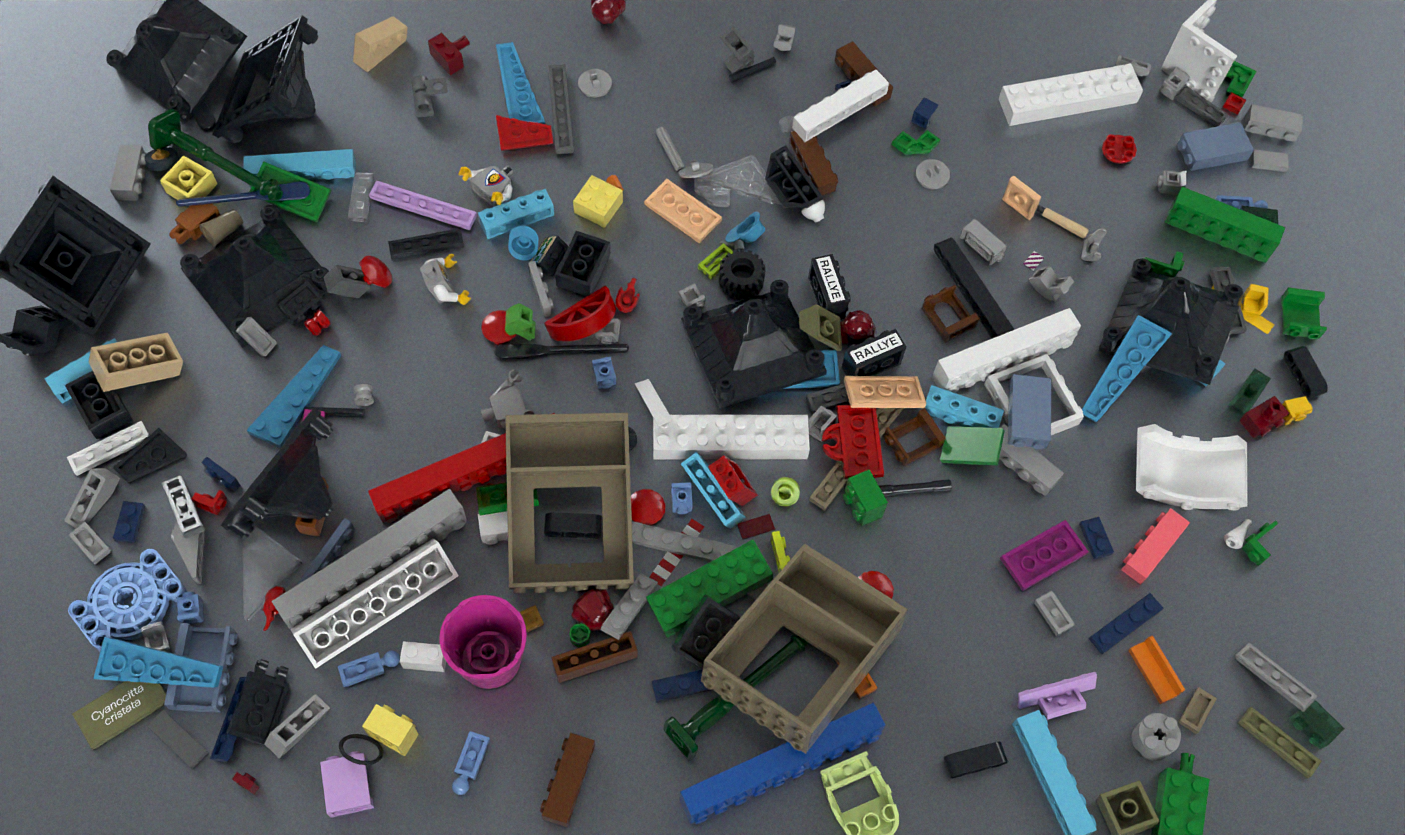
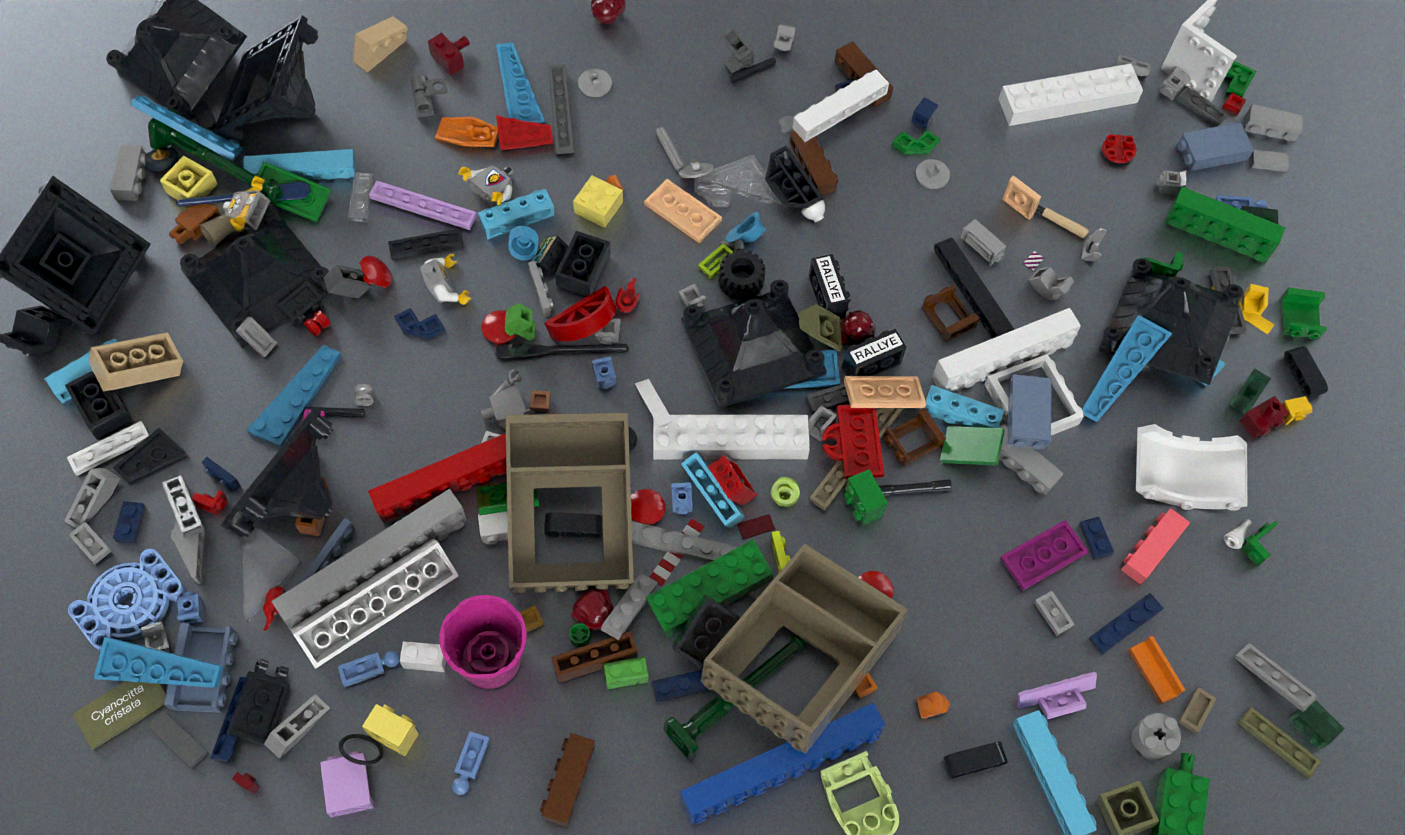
(224, 147): none -> dark azure wing
(247, 207): none -> torso
(426, 328): none -> dark blue tile
(467, 132): none -> orange piece
(540, 401): none -> nougat plate
(626, 672): none -> bright green brick
(932, 704): none -> orange plate

